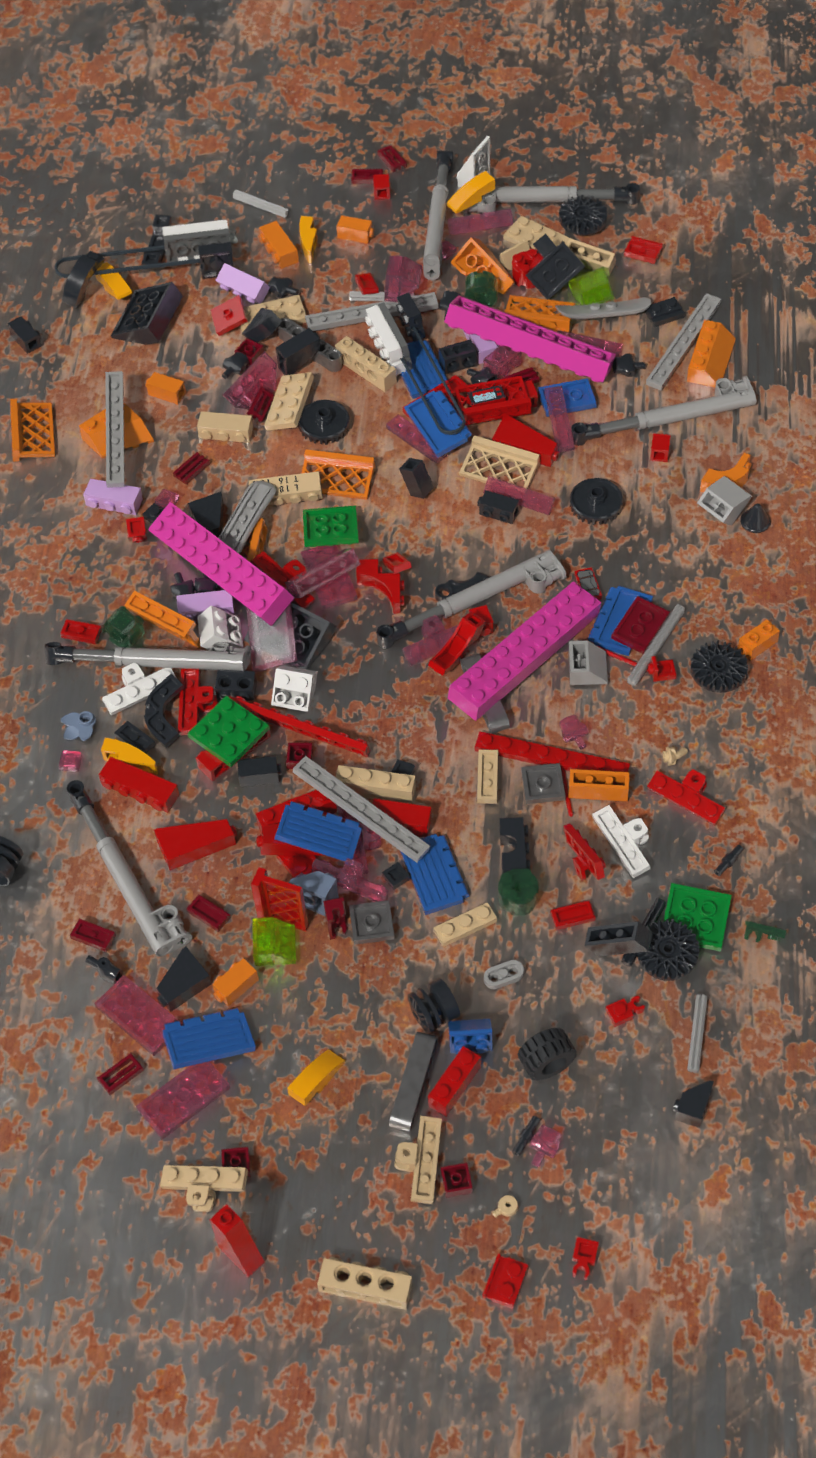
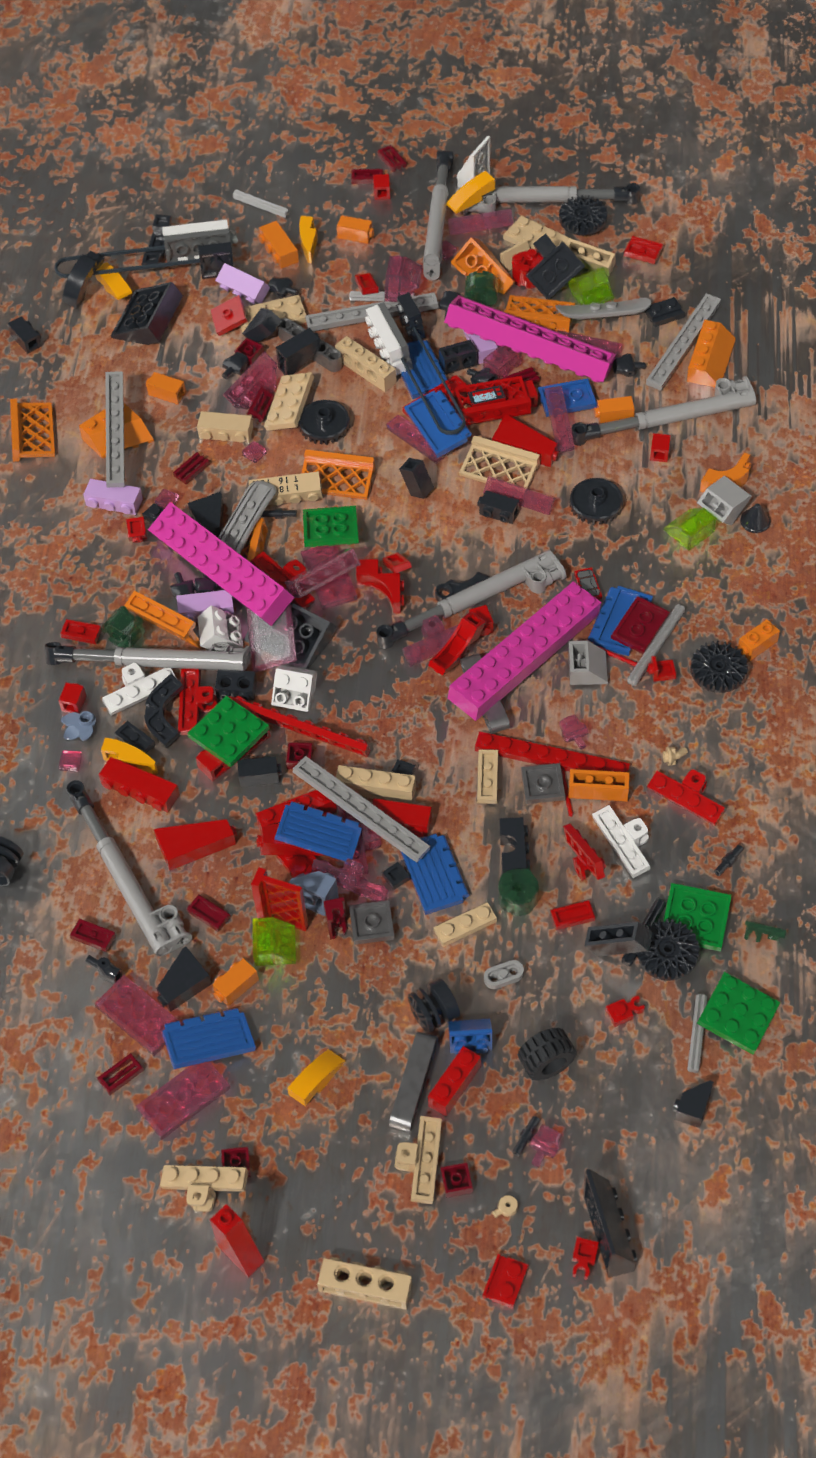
(72, 698): none -> red brick
(254, 452): none -> clear pink plate
(279, 513): none -> black bar
(608, 1225): none -> black slope
(614, 409): none -> orange brick
(692, 527): none -> clear neon green slope
(738, 1013): none -> green plate

